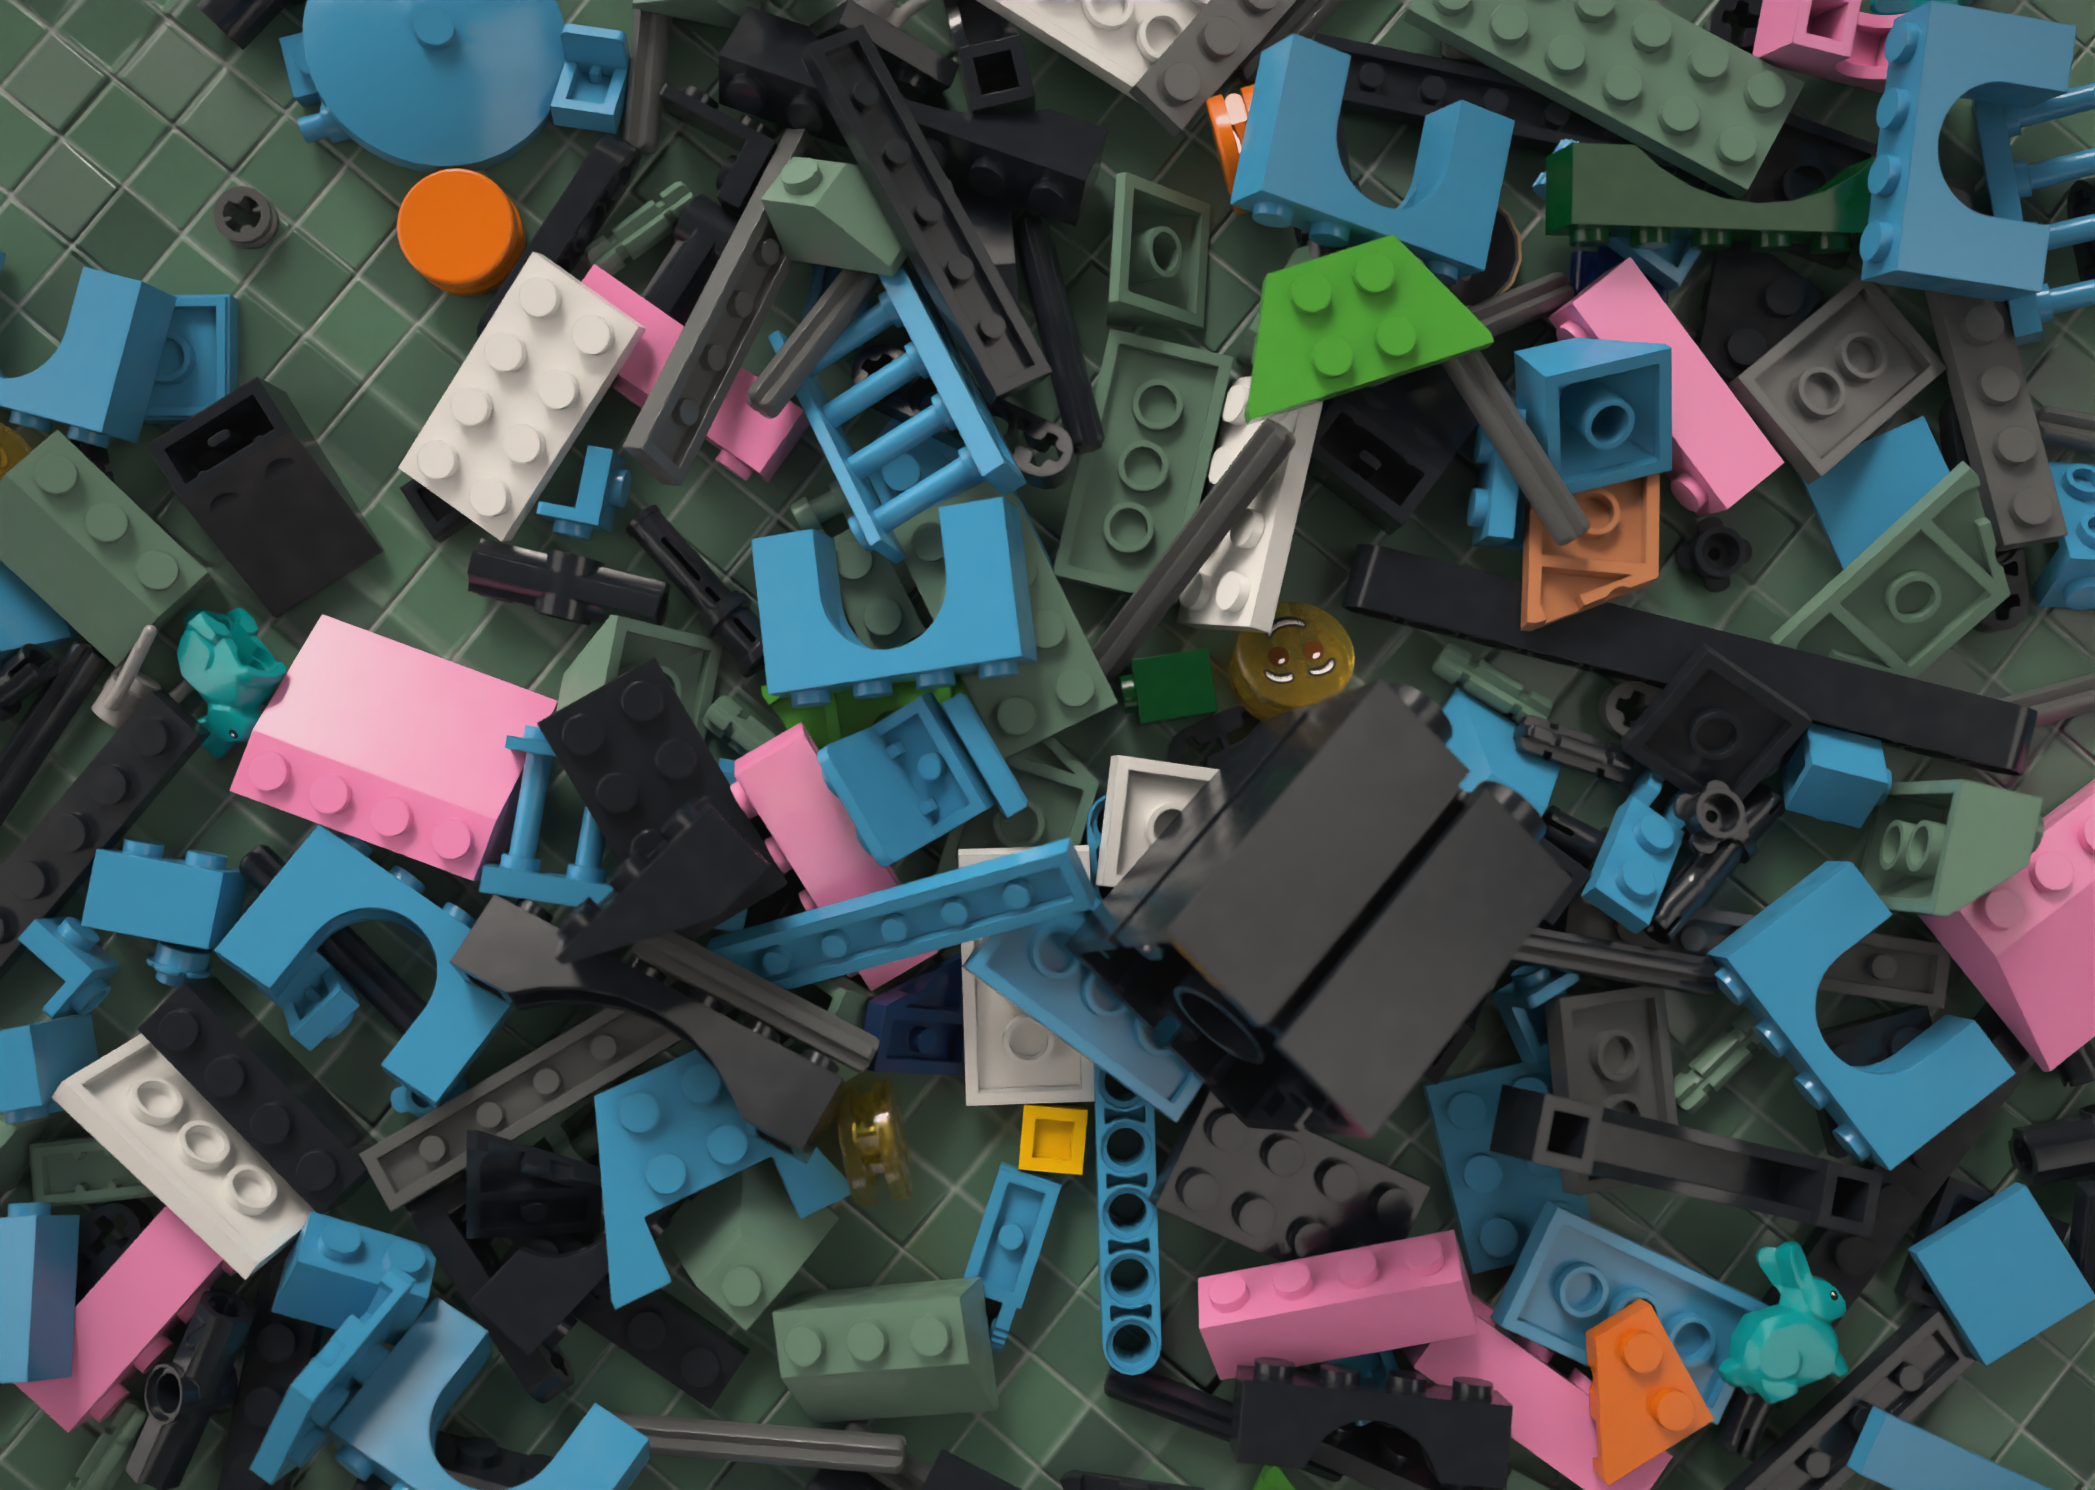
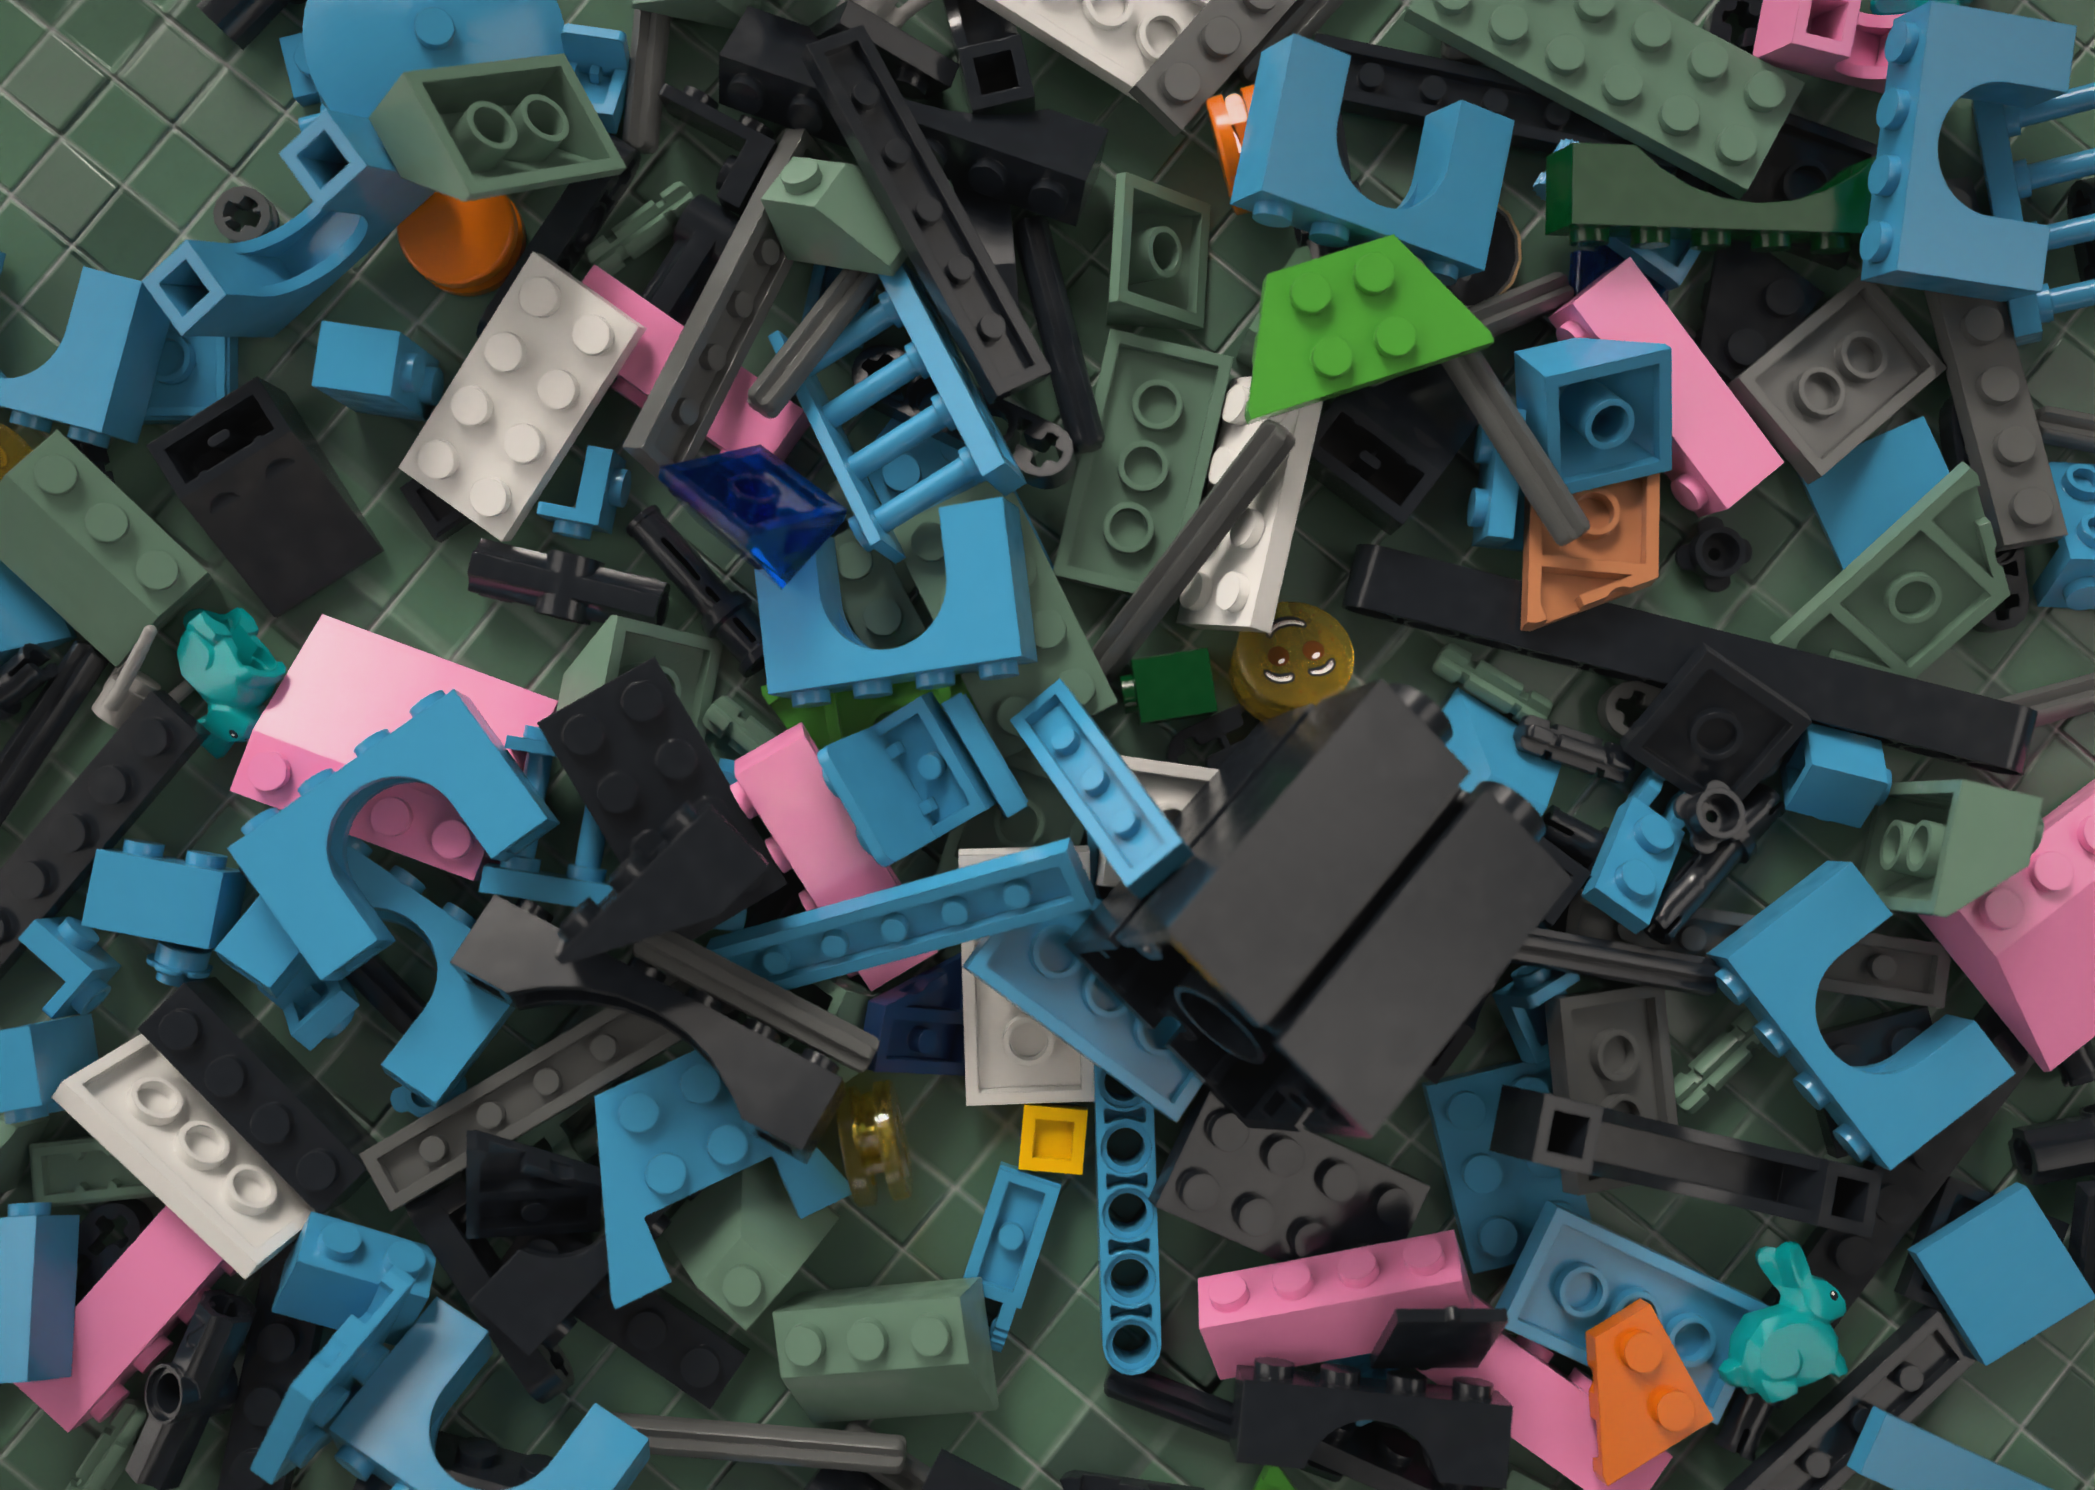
(271, 279): none -> dark azure arch
(301, 852): none -> dark azure arch
(376, 371): none -> dark azure piece
(494, 128): none -> sand green slope
(756, 508): none -> clear blue slope
(1101, 789): none -> dark azure plate
(1438, 1338): none -> black piece

